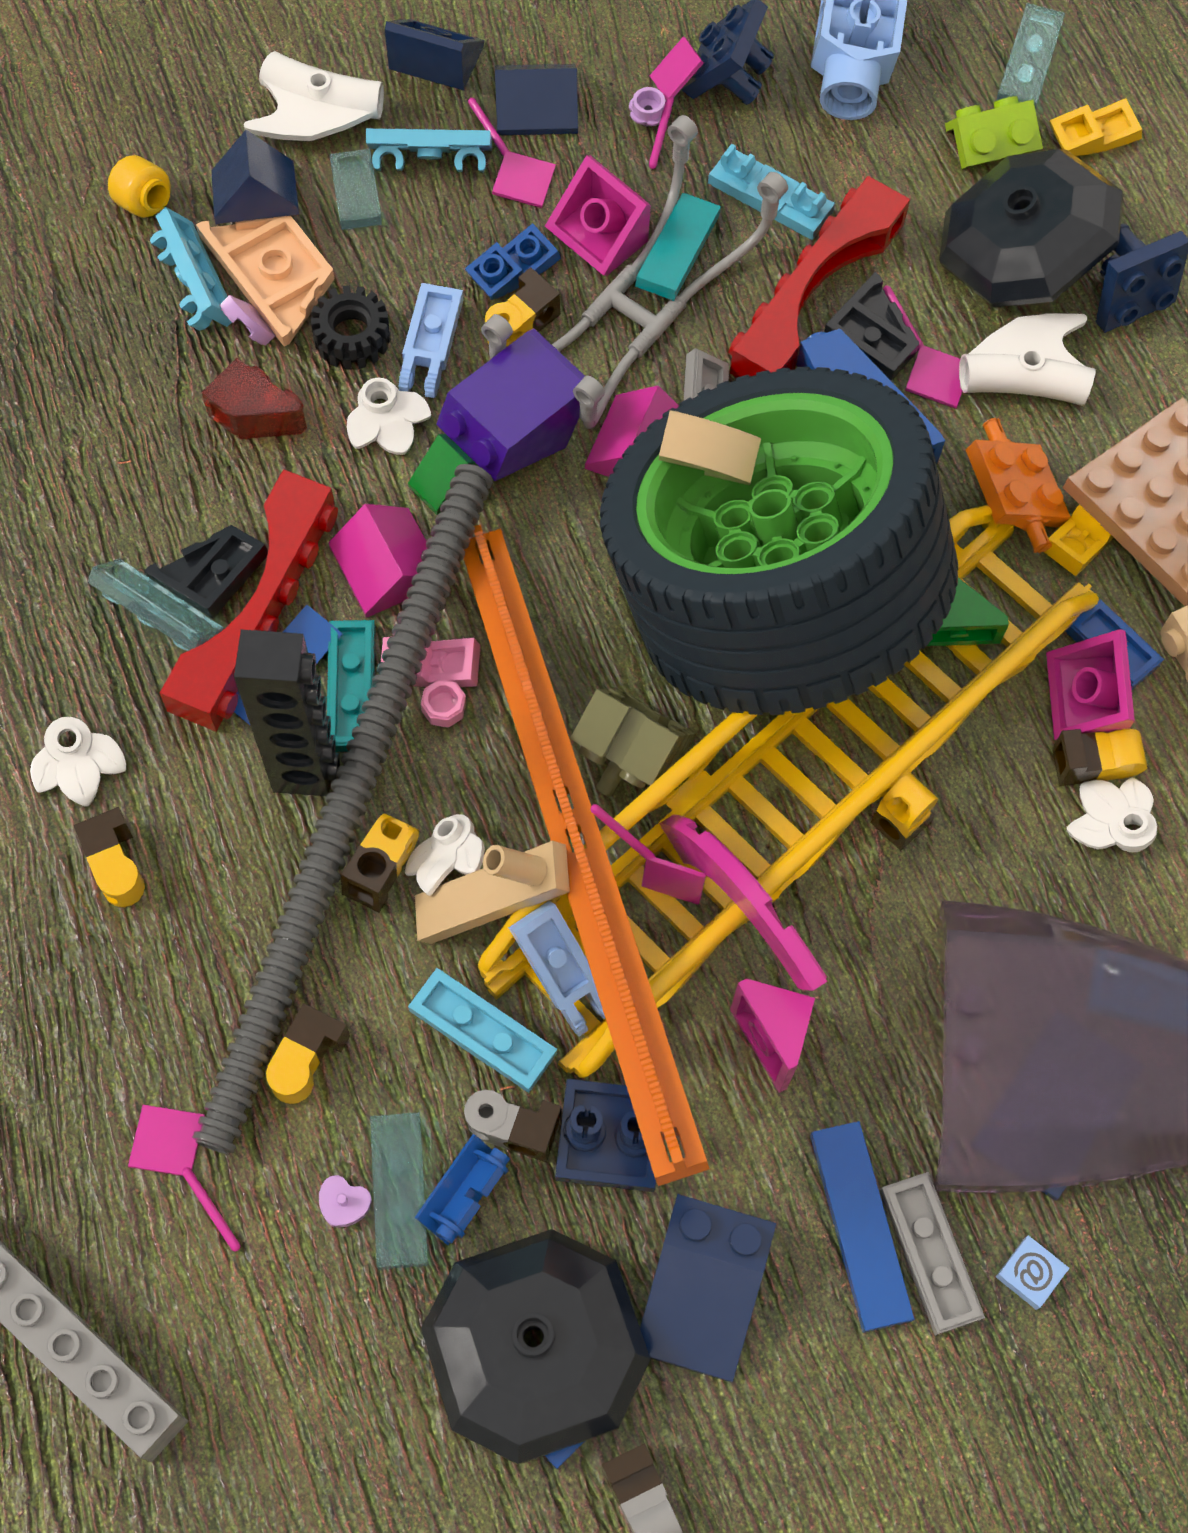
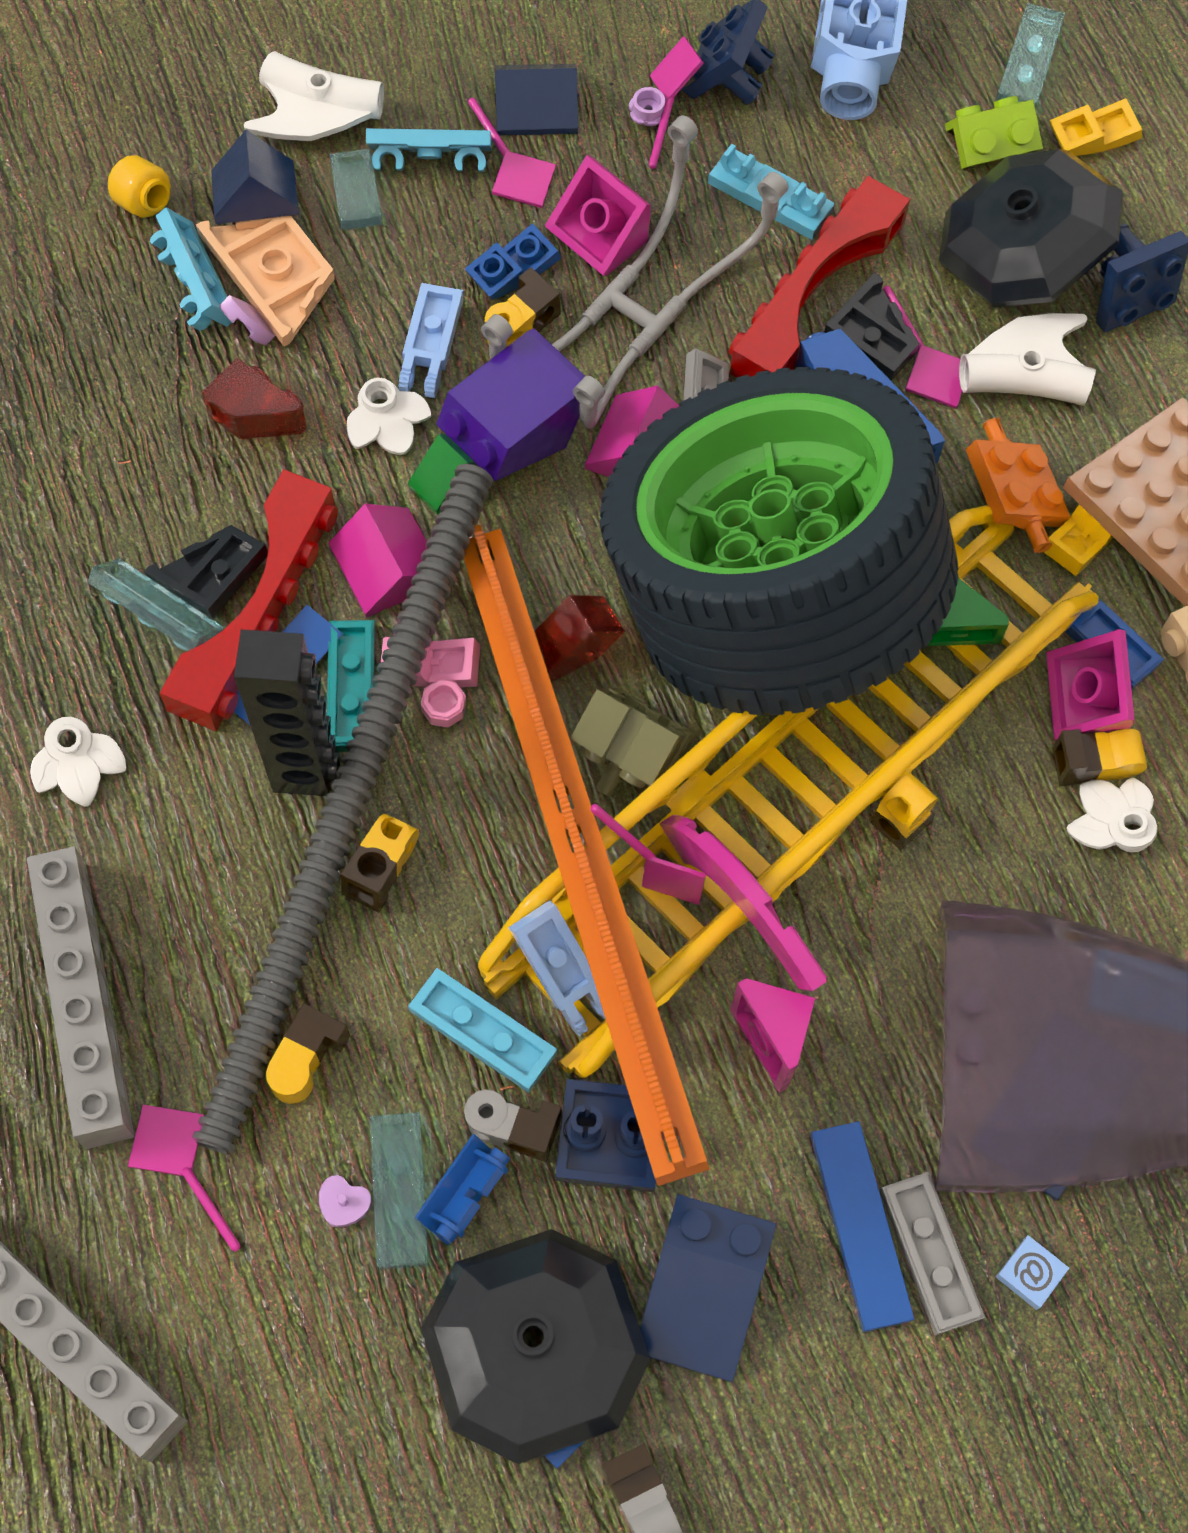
(80, 999): none -> light grey brick
(111, 868): leg -> none
(347, 307): black tyre -> none
(431, 52): dark blue slope -> none
(449, 848): white plate -> none
(500, 888): tan piece -> none
(577, 634): none -> clear red slope
(678, 246): teal tile -> none
(709, 447): tan slope -> none

